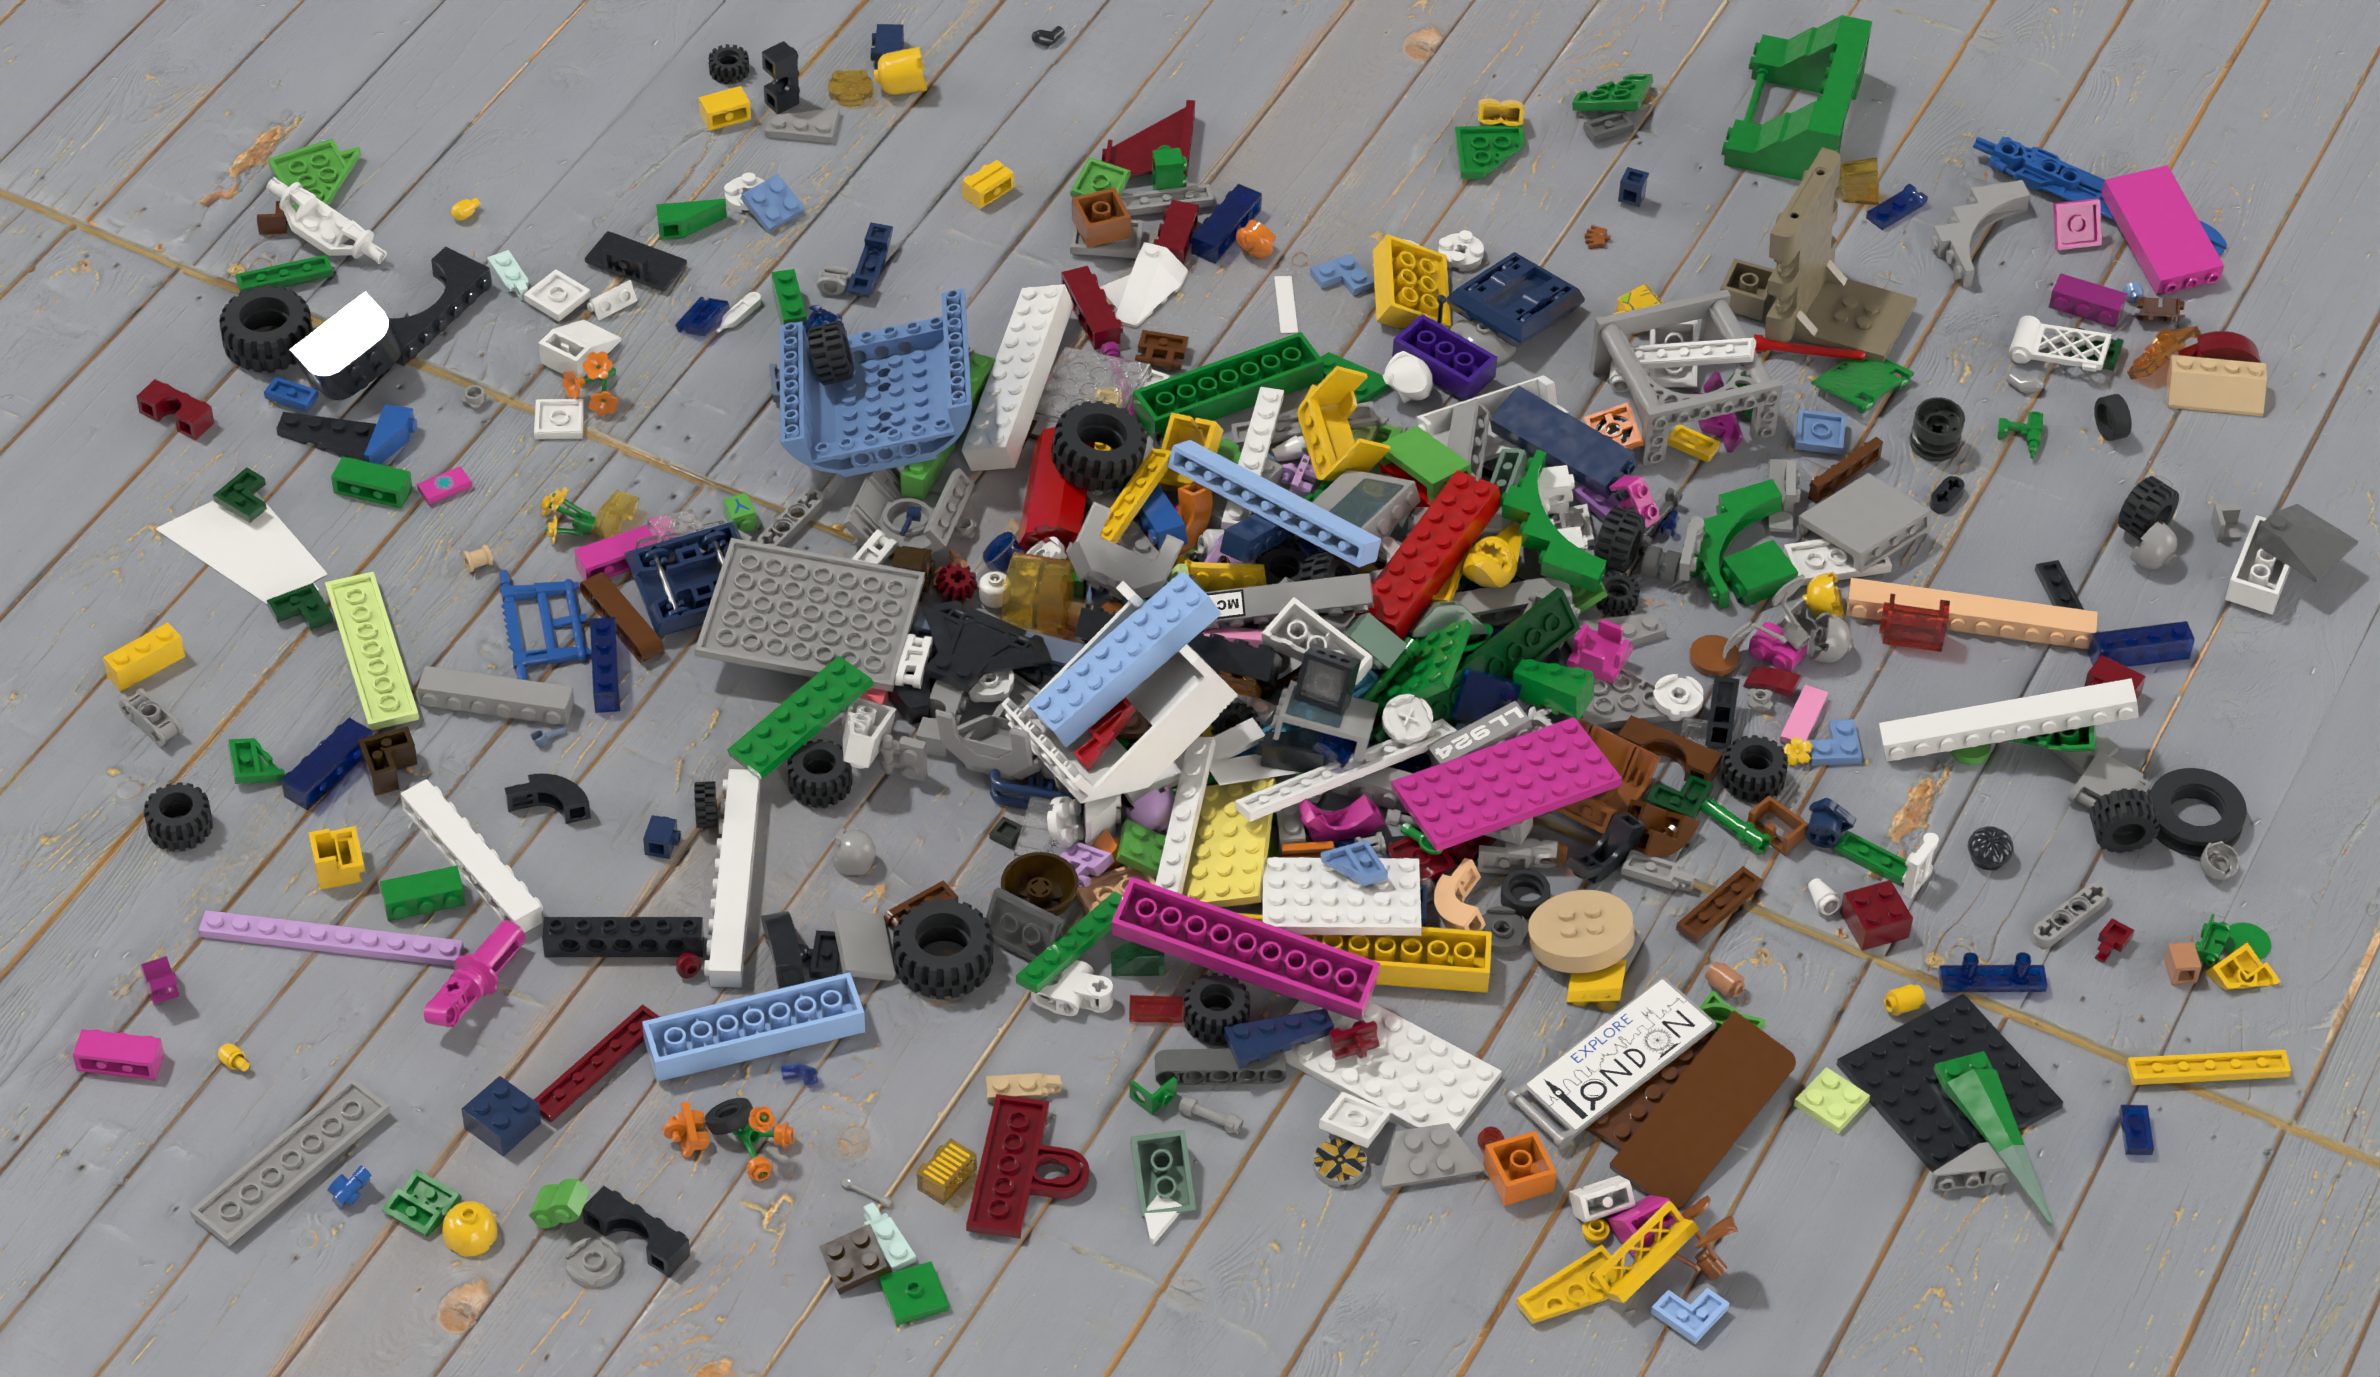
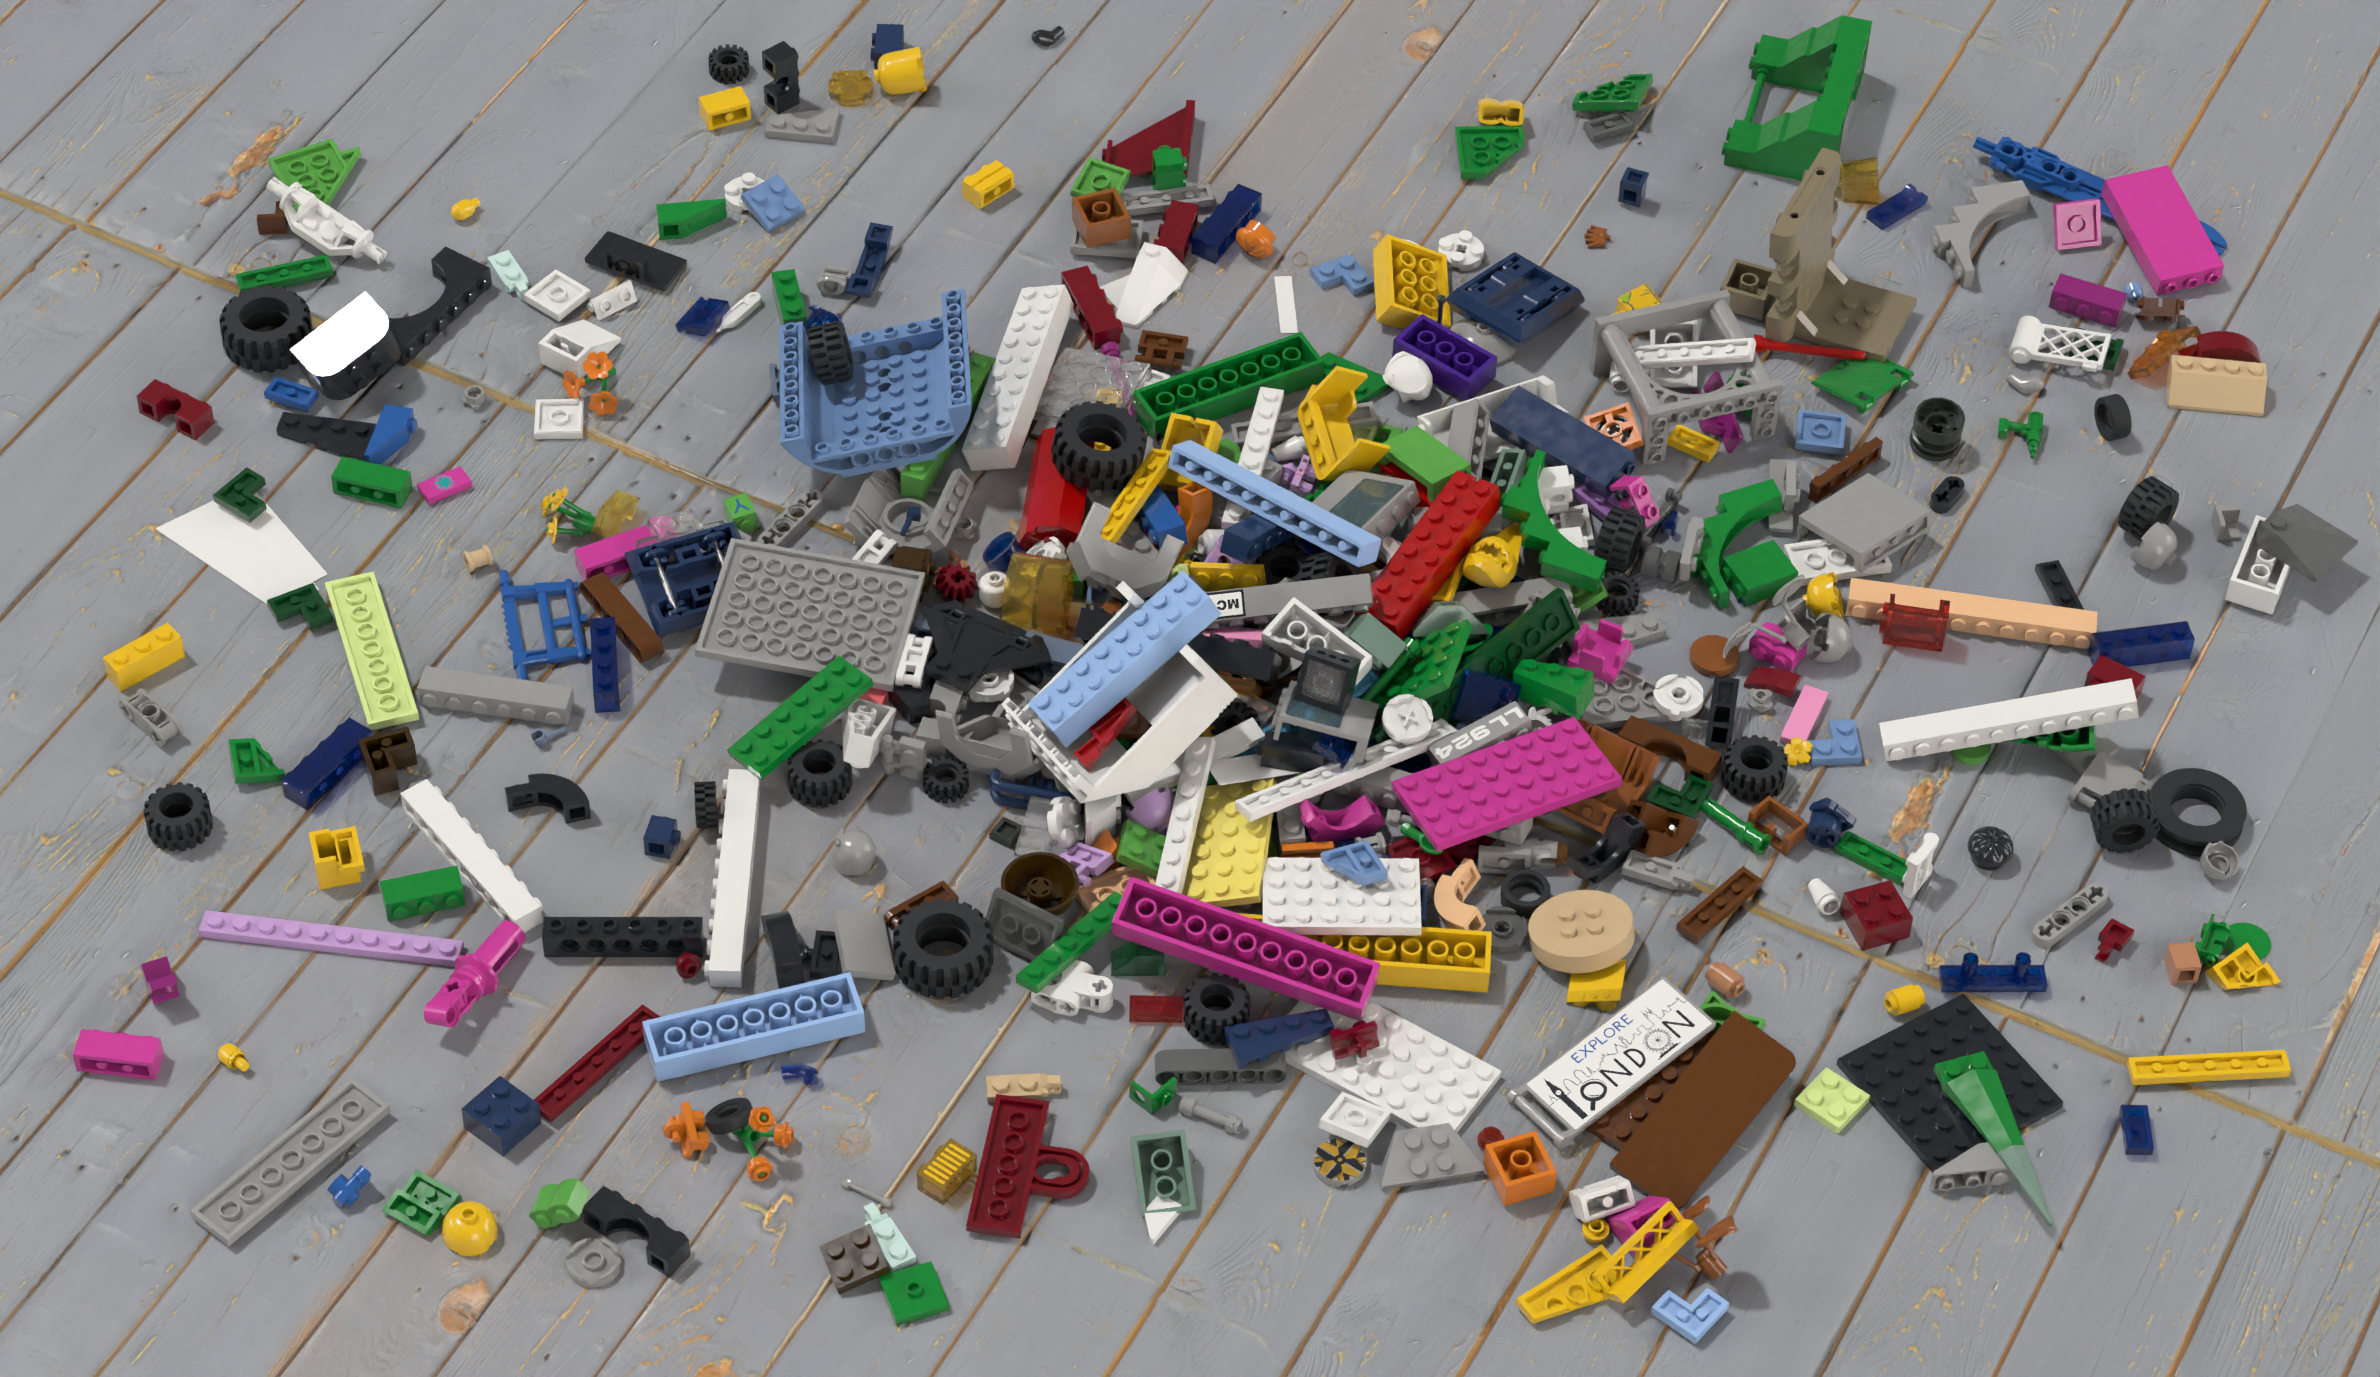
(946, 790): none -> black tyre

